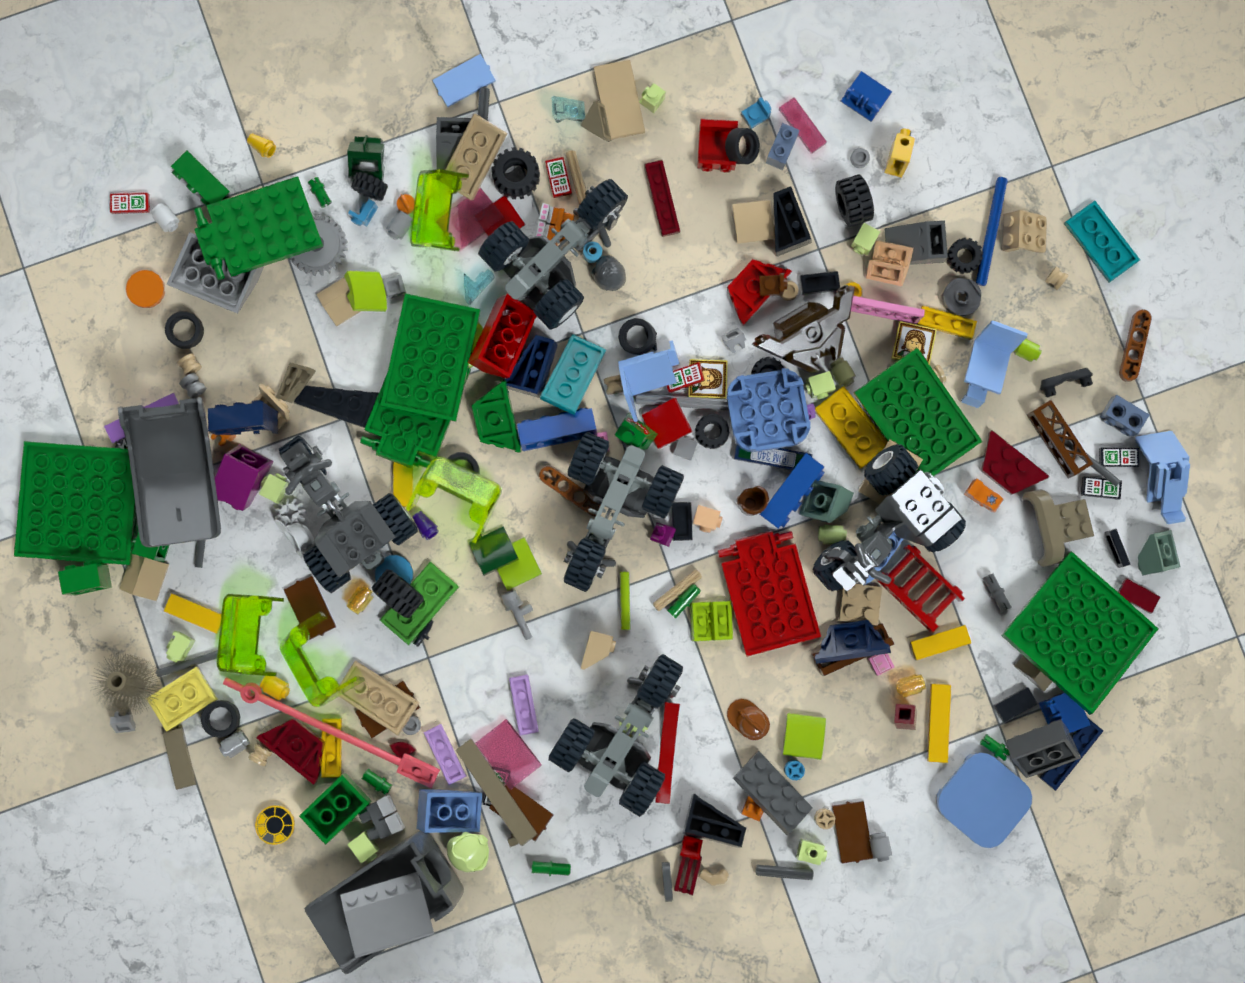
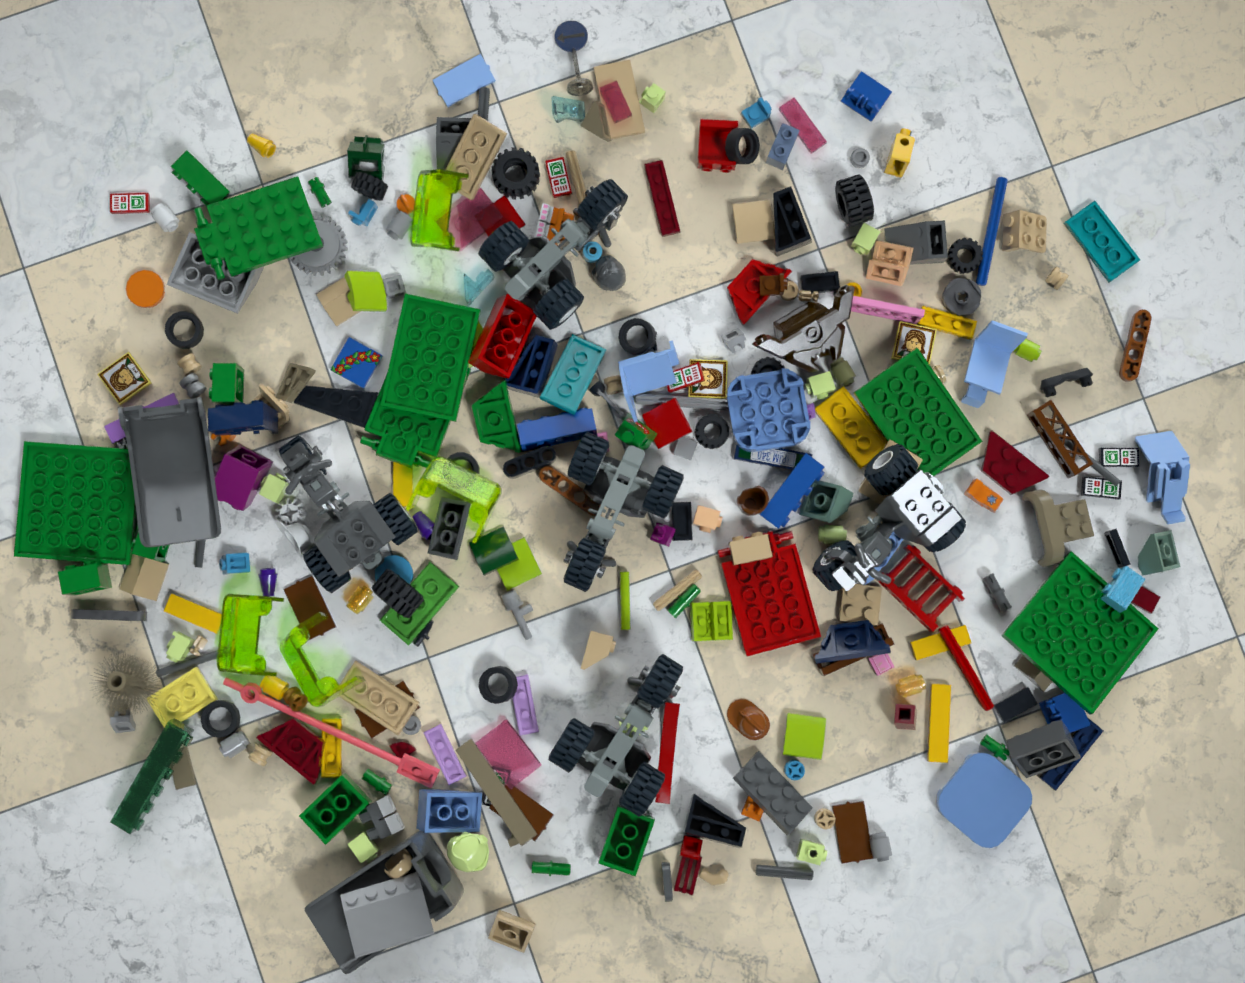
(109, 615): none -> flat silver beam
(124, 378): none -> tile
(152, 776): none -> clear green brick
(199, 643): none -> tan piece
(226, 383): none -> green brick
(235, 563): none -> dark azure bracket
(268, 581): none -> dark purple cone
(275, 824): tile -> none
(295, 699): none -> pearl gold wheel
(356, 362): none -> blue tile
(399, 864): none -> tan hair
(449, 528): none -> dark grey slope
(484, 688): none -> black tyre
(511, 931): none -> tan slope
(520, 462): none -> black beam
(572, 37): none -> clear smoke piece
(598, 389): none -> hinge
(615, 101): none -> clear pink tile
(626, 841): none -> green brick
(749, 549): none -> tan brick
(807, 296): none -> tan piece
(966, 667): none -> red axle
(1122, 588): none -> medium azure brick
(1126, 411): sand blue brick -> none

